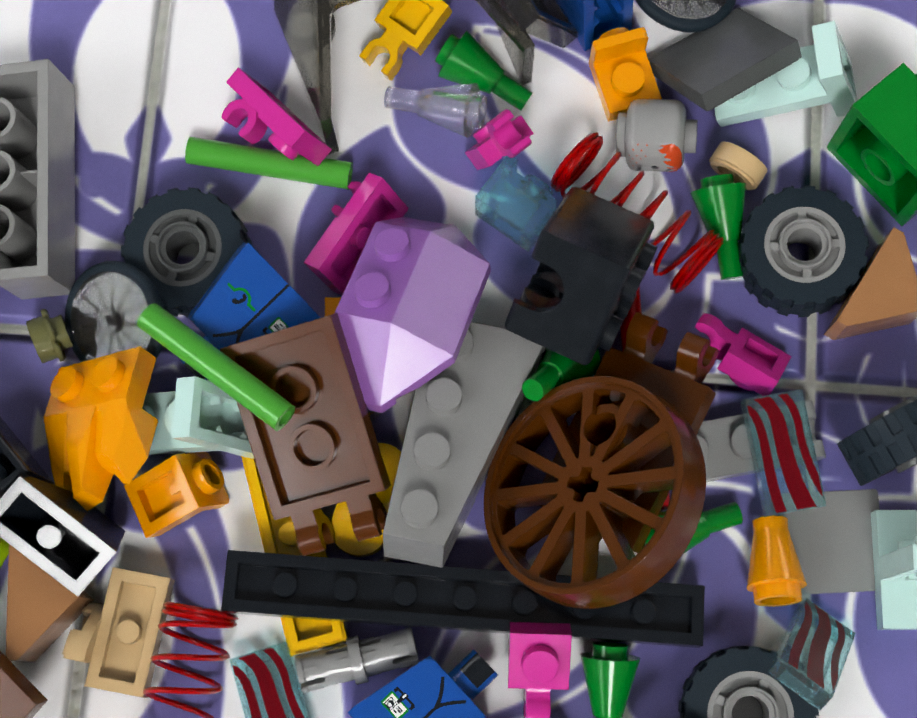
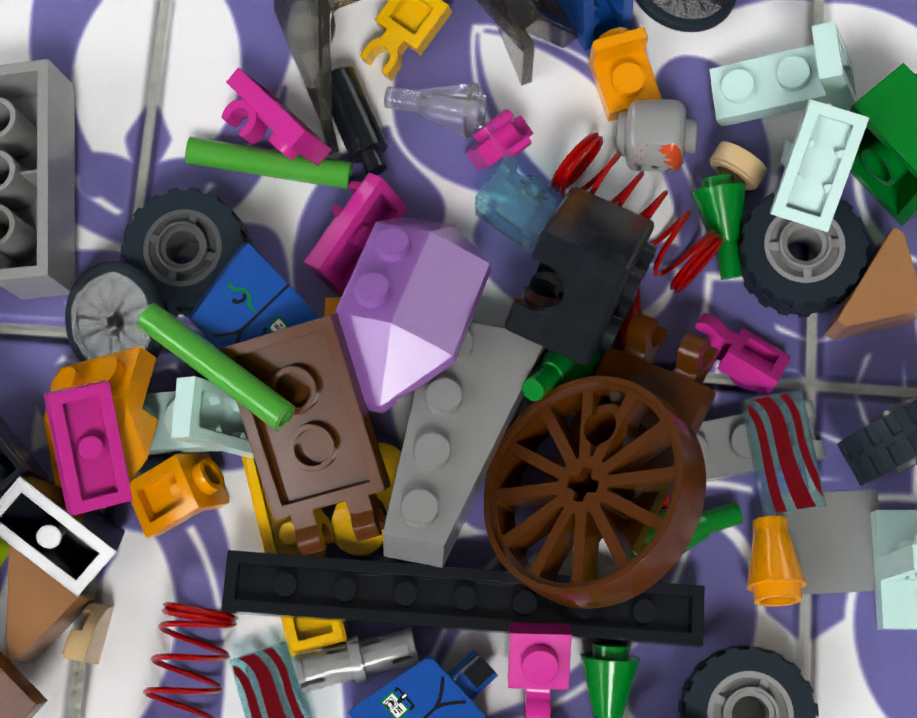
(49, 336): olive plate -> none
(88, 447): none -> dark pink plate
(129, 632): tan plate -> none
(357, 121): none -> black cylinder
(468, 62): green cone -> none
(725, 59): dark grey tile -> none
(812, 654): clear light blue tile -> none
(818, 165): none -> light aqua bracket

